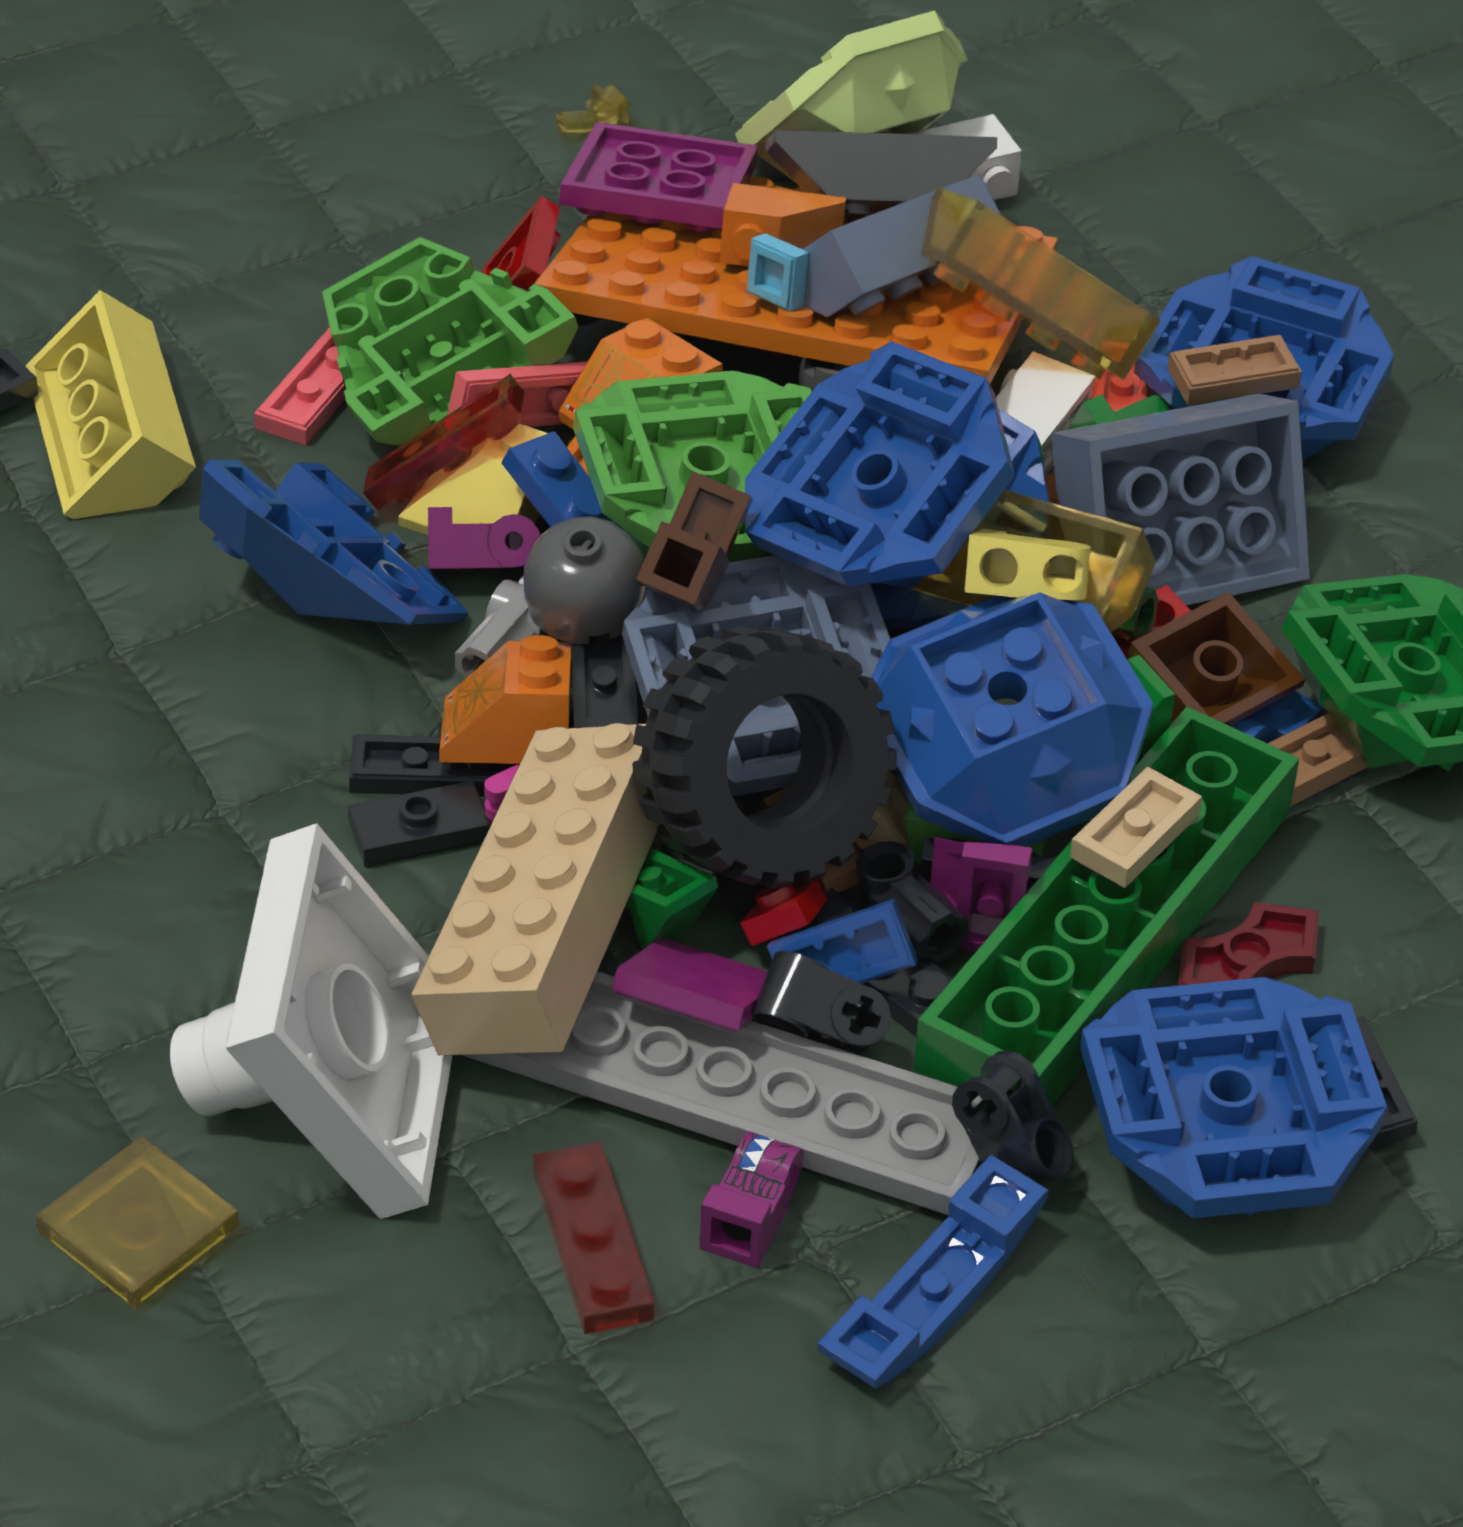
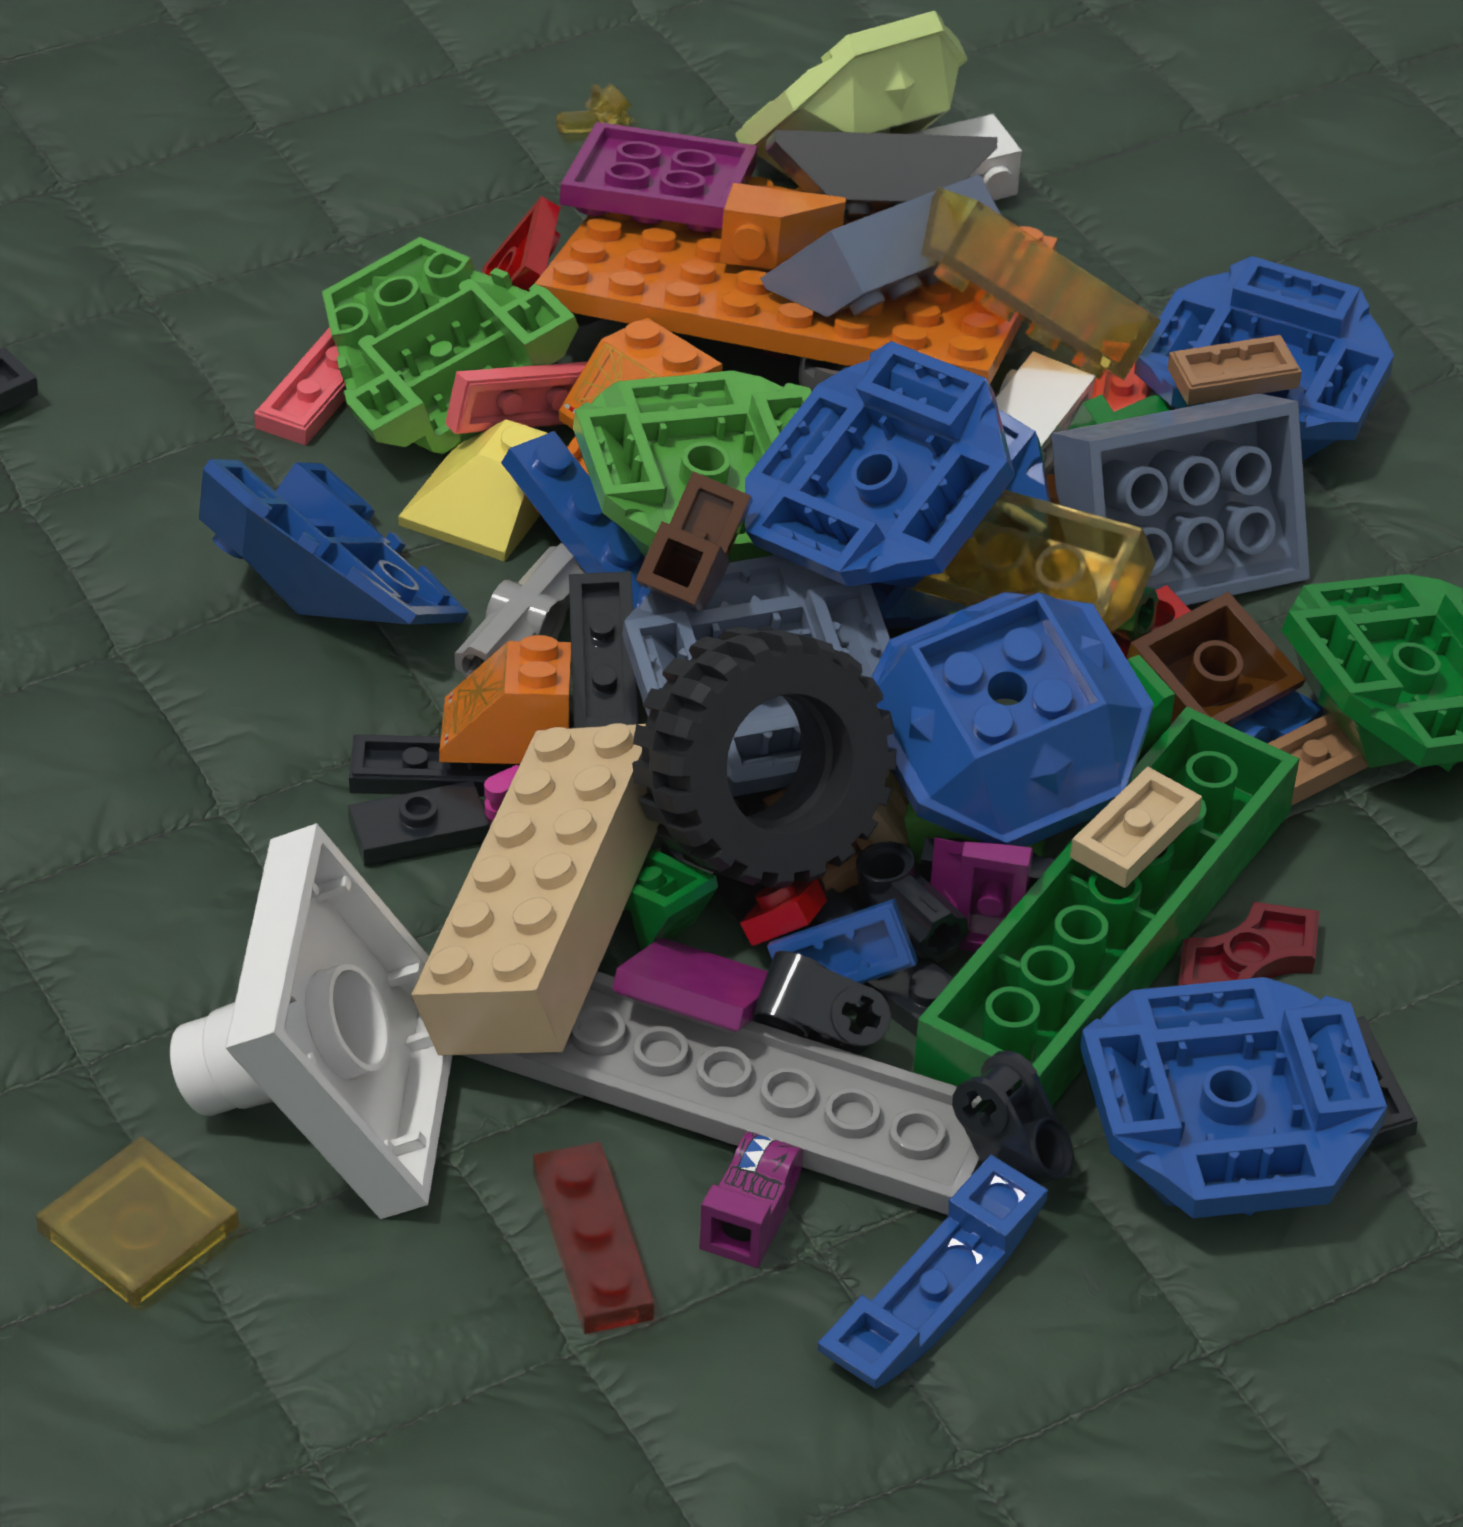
(109, 412): light yellow slope -> none
(445, 443): clear red plate -> none
(478, 545): magenta leg -> none
(583, 579): dark grey cylinder -> none
(777, 272): medium azure tile -> none
(1025, 566): light yellow leg -> none

